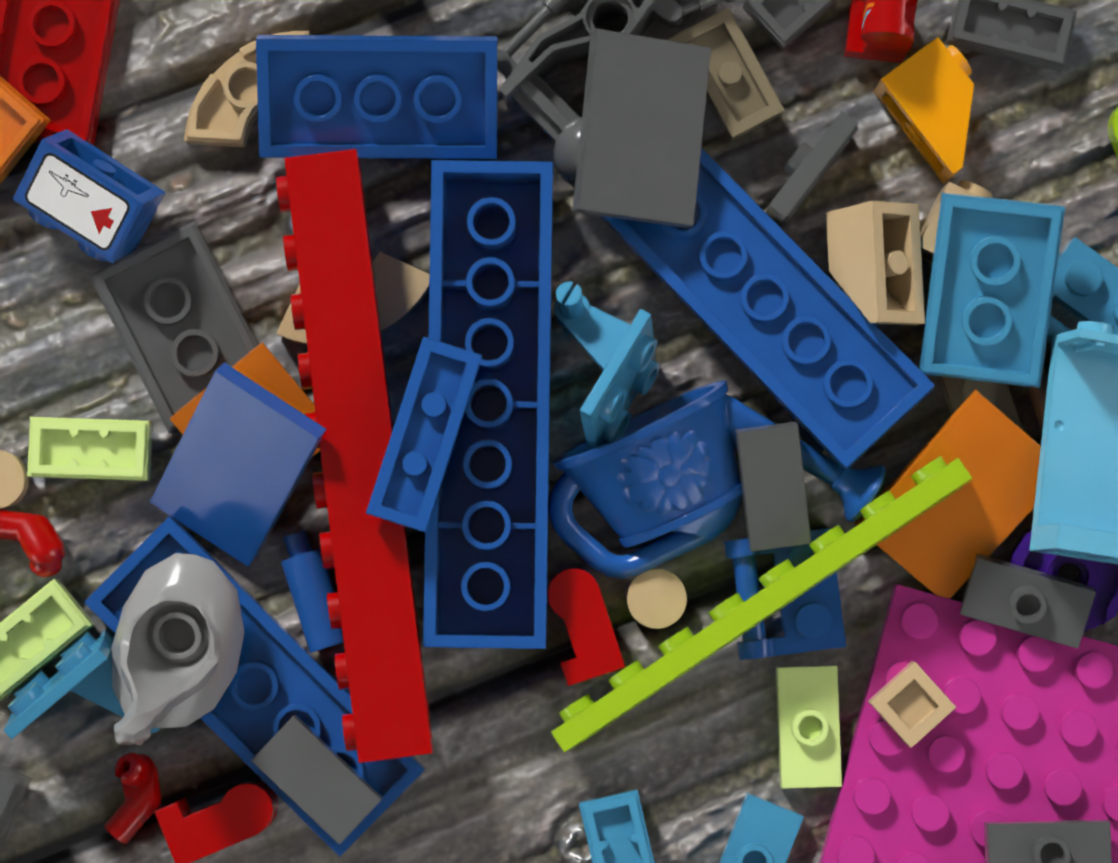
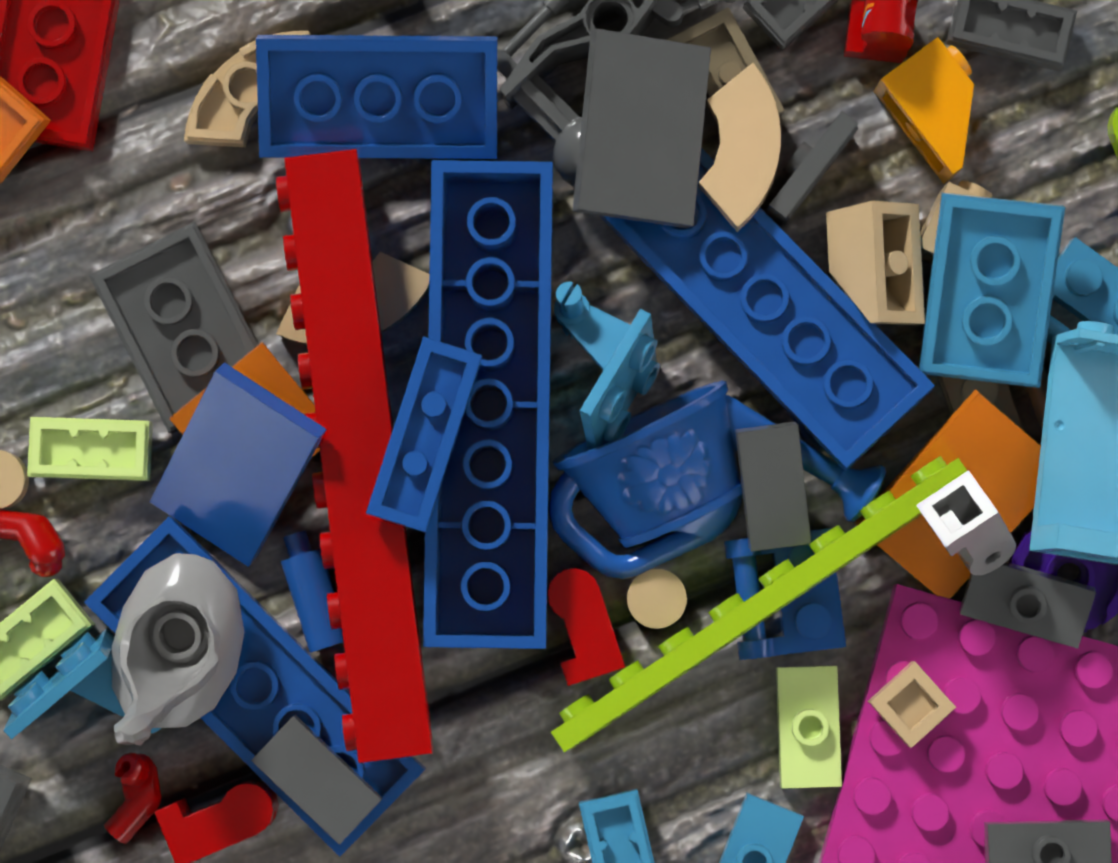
(88, 196): brick -> none
(747, 147): none -> tan tile
(969, 525): none -> light grey leg

